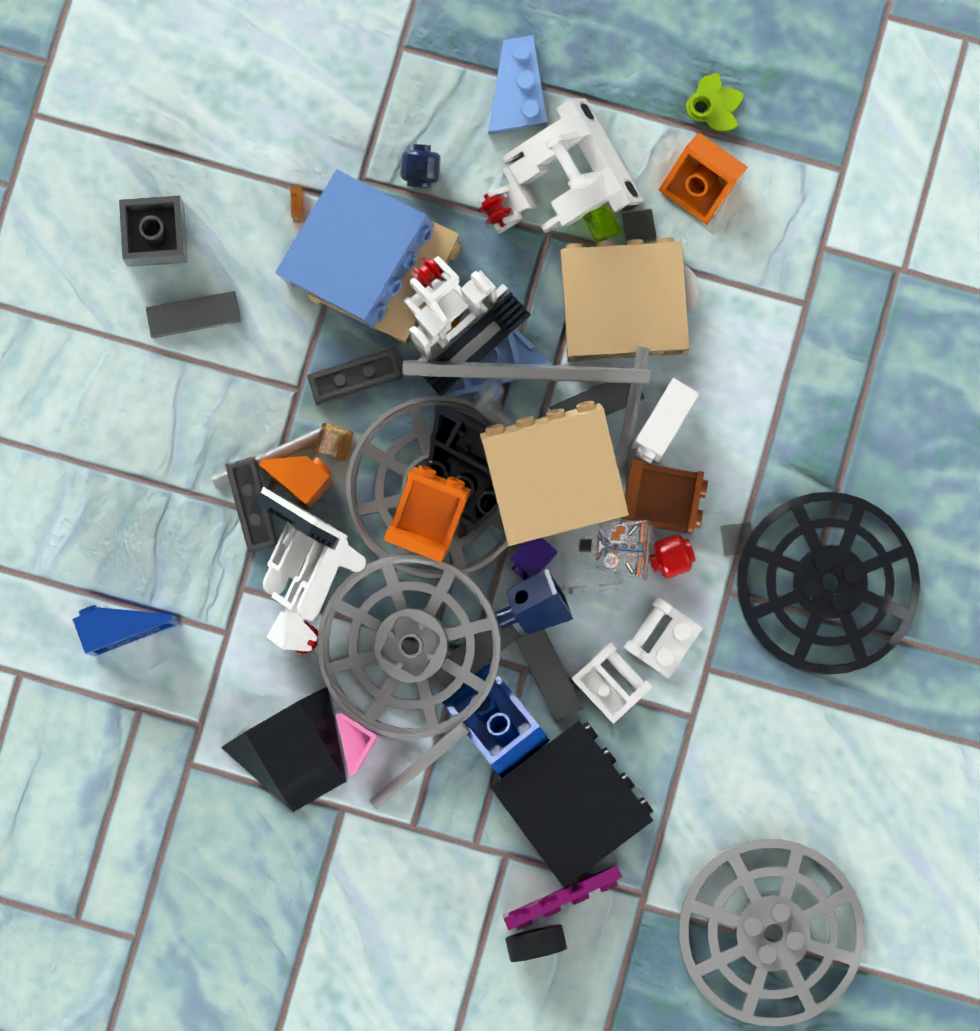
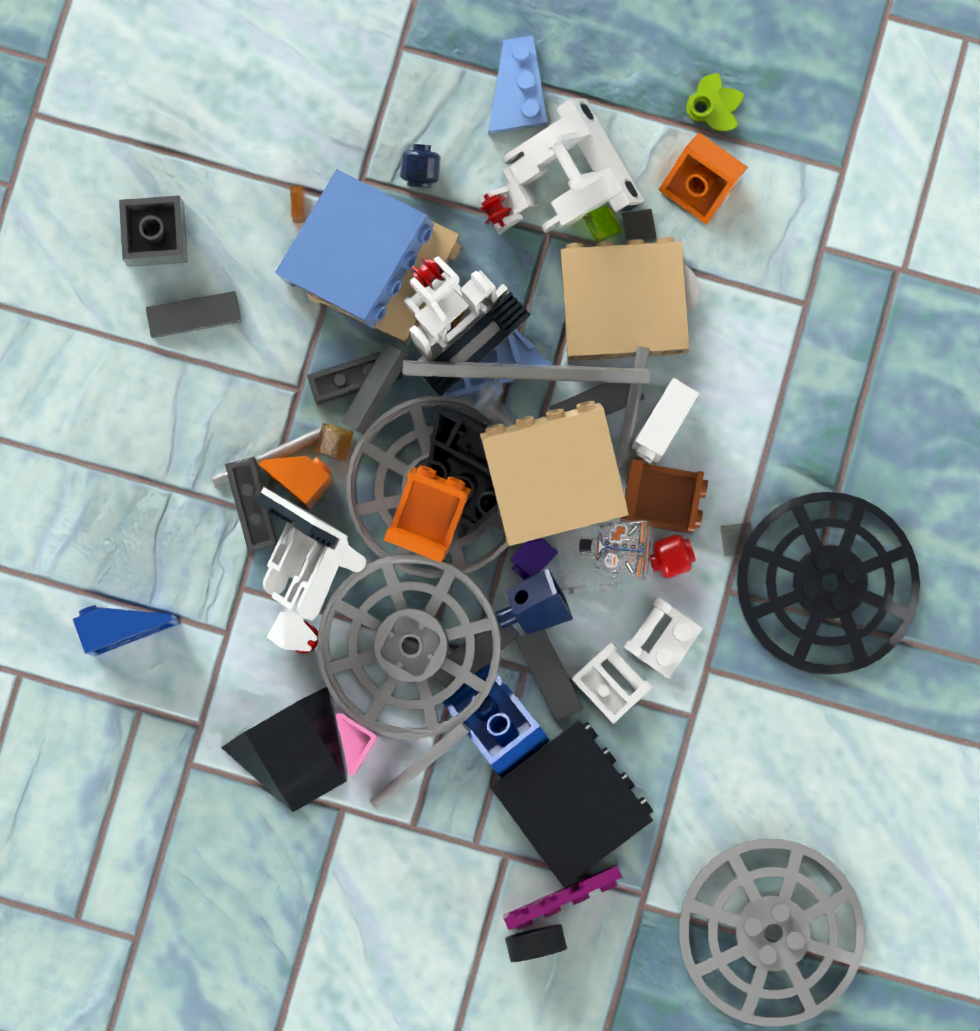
(375, 388): none -> dark grey tile

